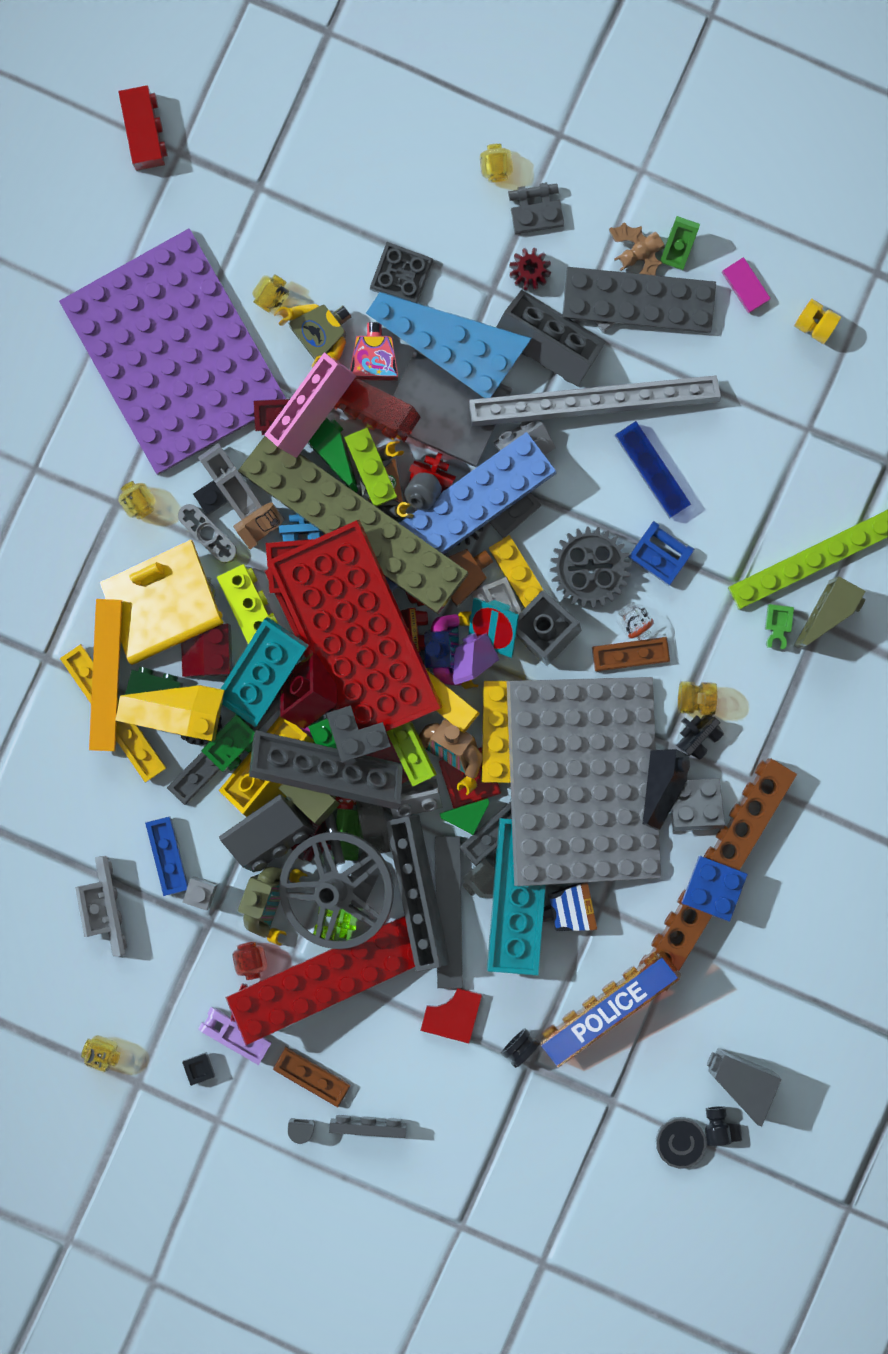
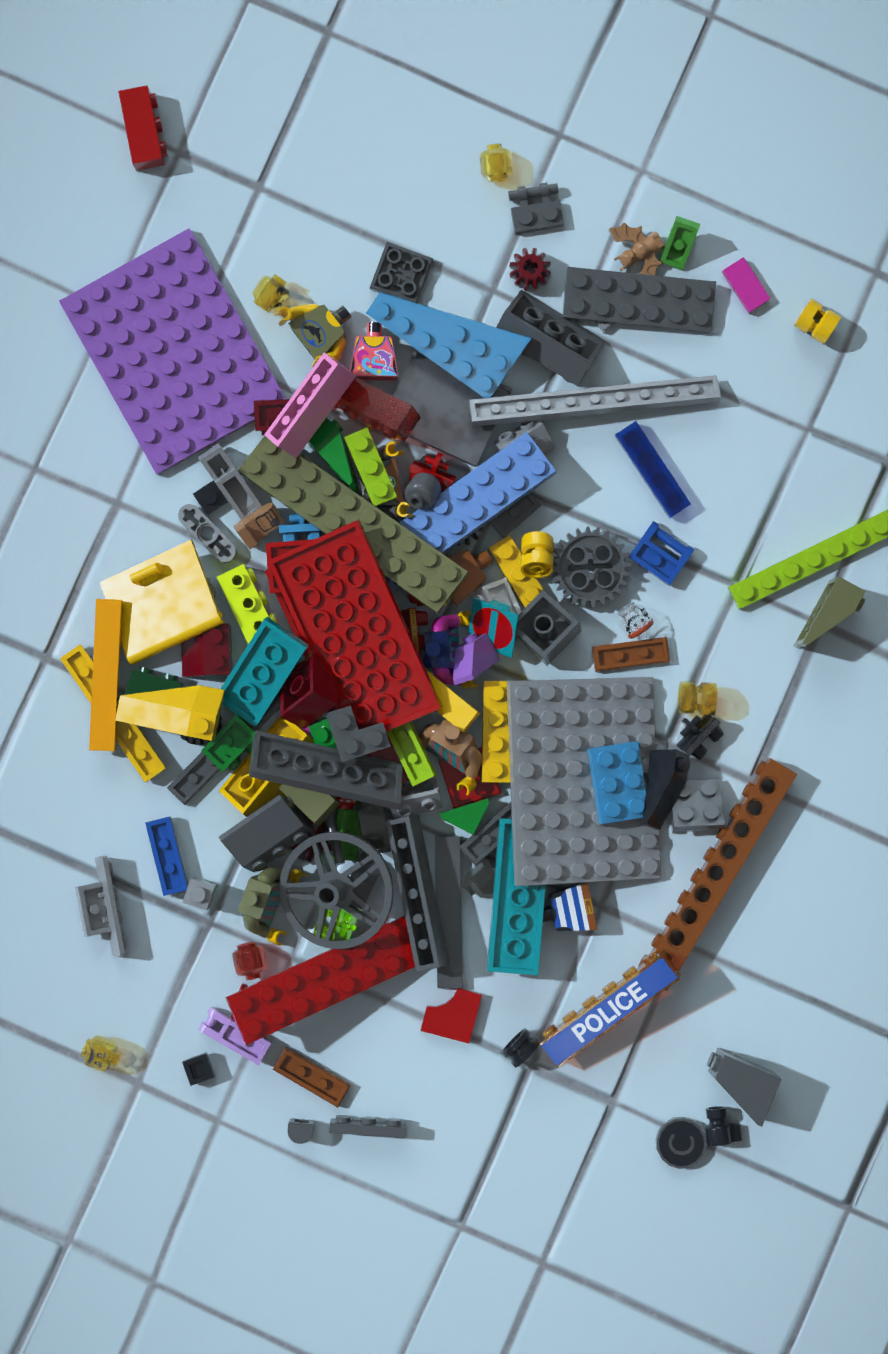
(136, 500): clear yellow head -> none
(537, 554): none -> yellow wheel
(617, 782): none -> dark azure plate
(714, 888): blue plate -> none
(778, 620): bright green plate -> none

